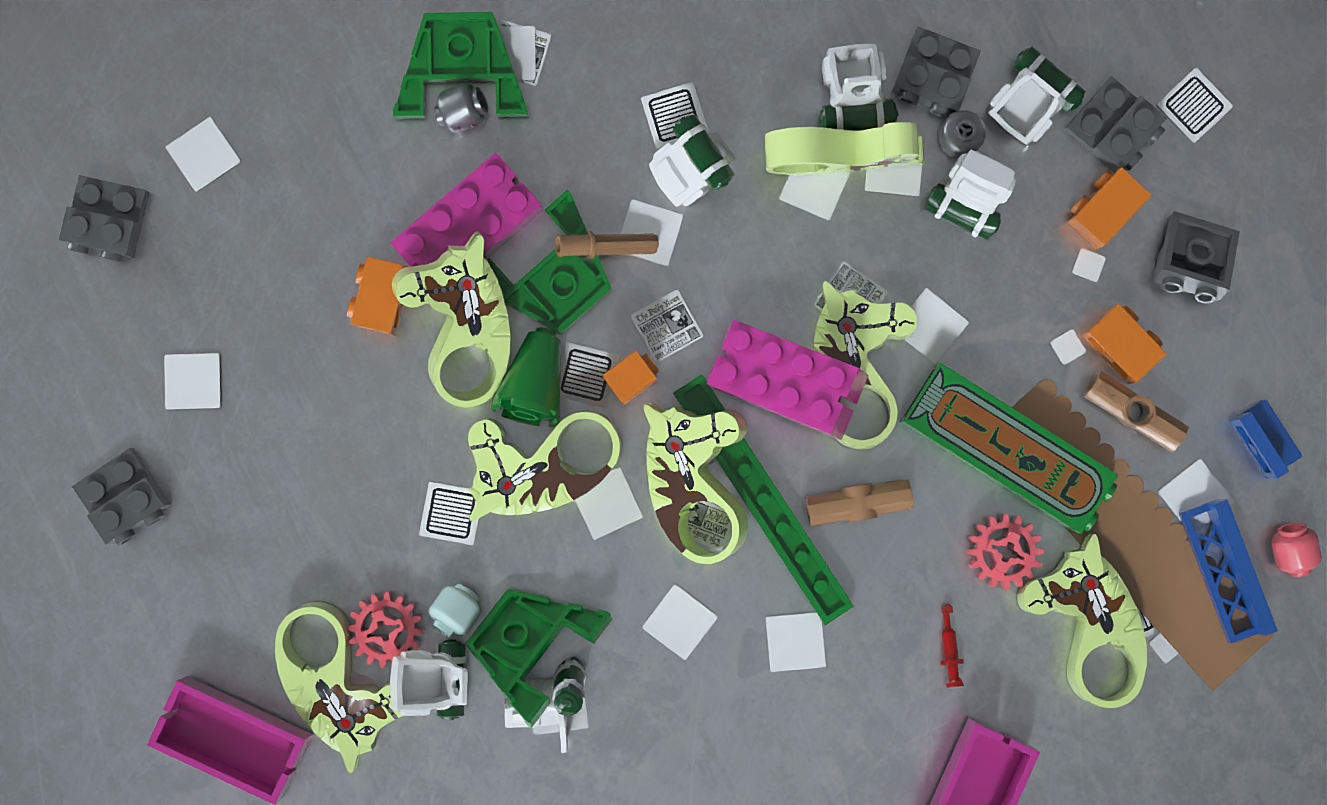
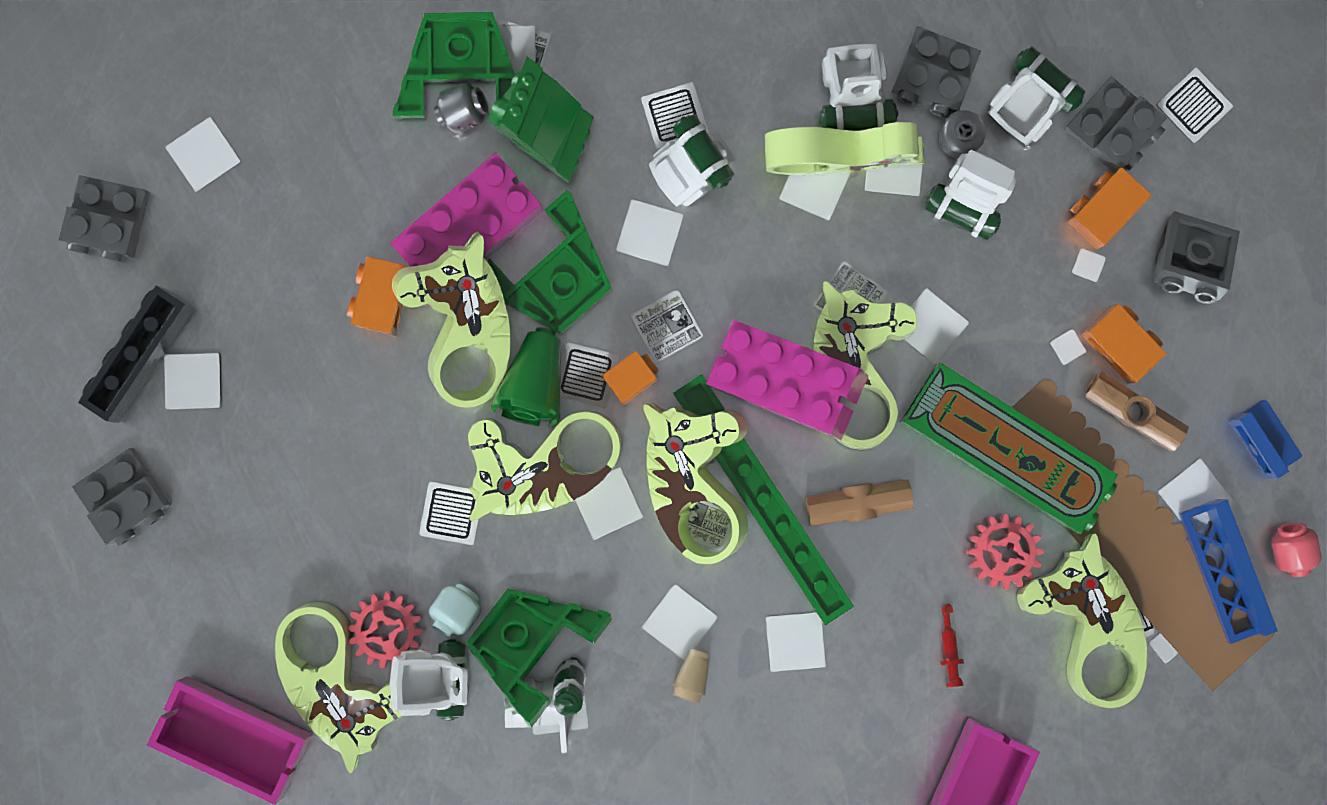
(135, 354): none -> black brick
(543, 120): none -> green slope
(605, 244): medium nougat axle -> none
(692, 677): none -> tan cone

